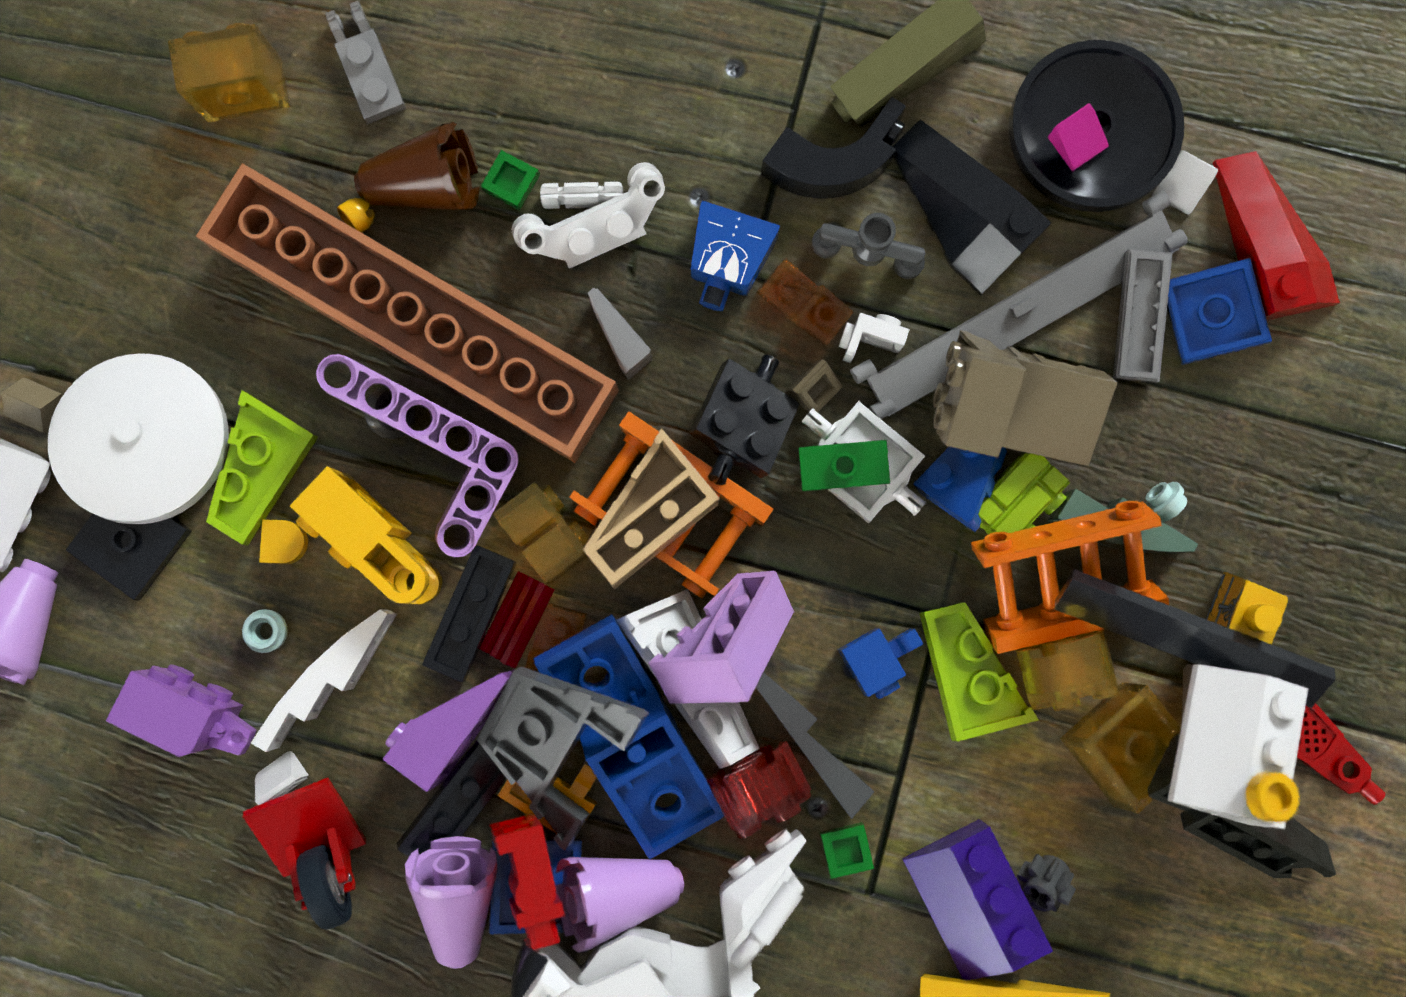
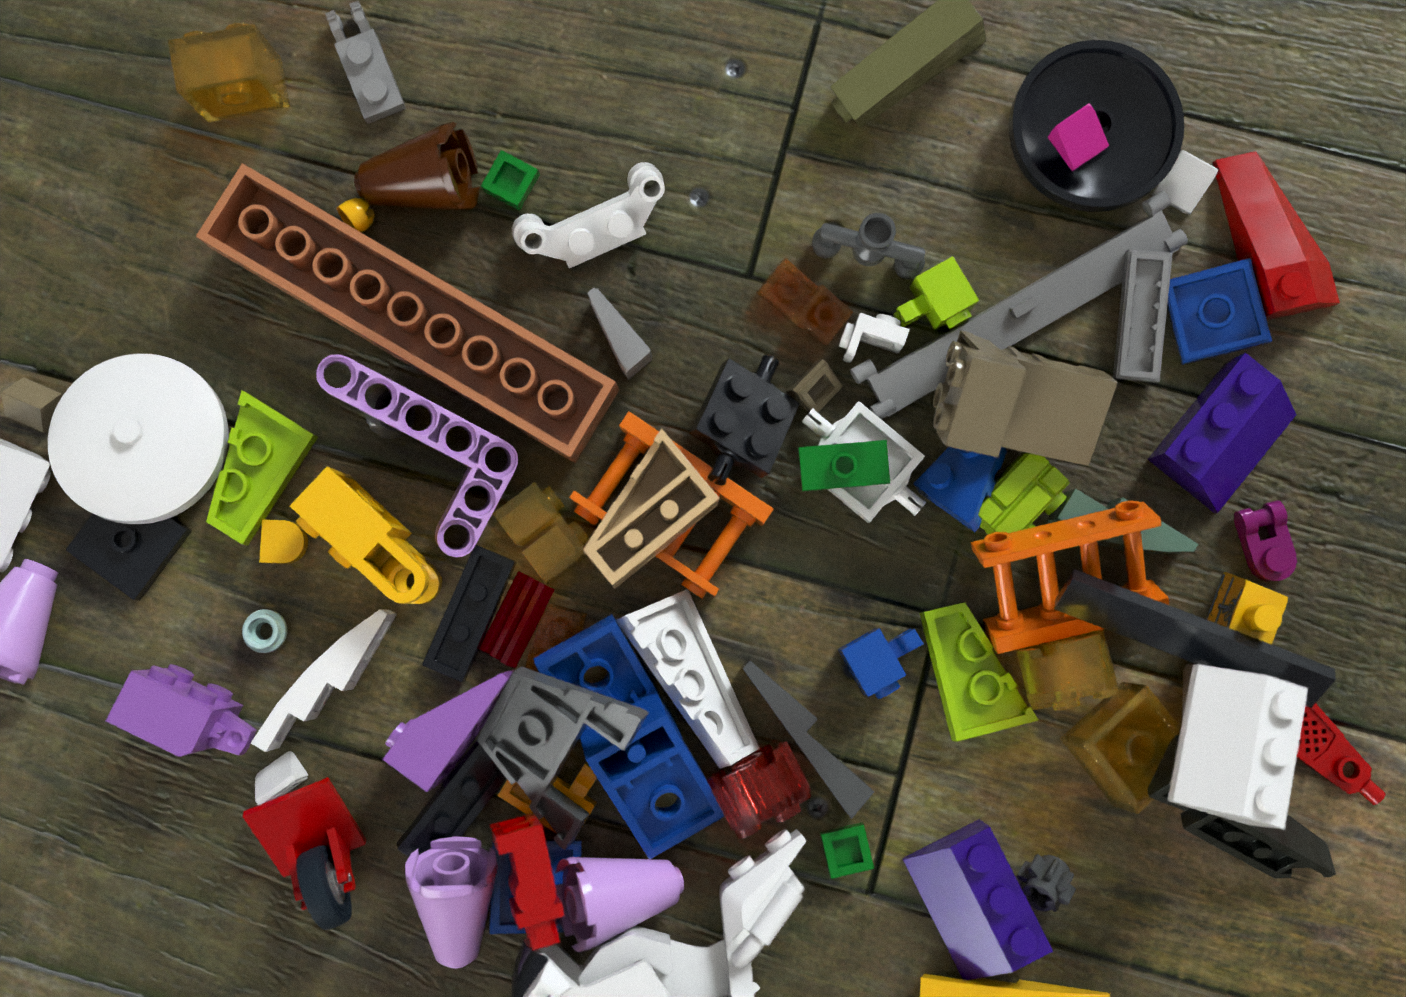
(578, 194): white axle -> none
(729, 252): blue torso -> none
(729, 646): lavender wedge -> none
(834, 172): black arch -> none
(940, 295): none -> lime brick
(970, 208): black wedge -> none
(1166, 500): light aqua plate -> none
(1225, 432): none -> dark purple slope
(1272, 557): none -> magenta plate
(1272, 796): yellow tile -> none

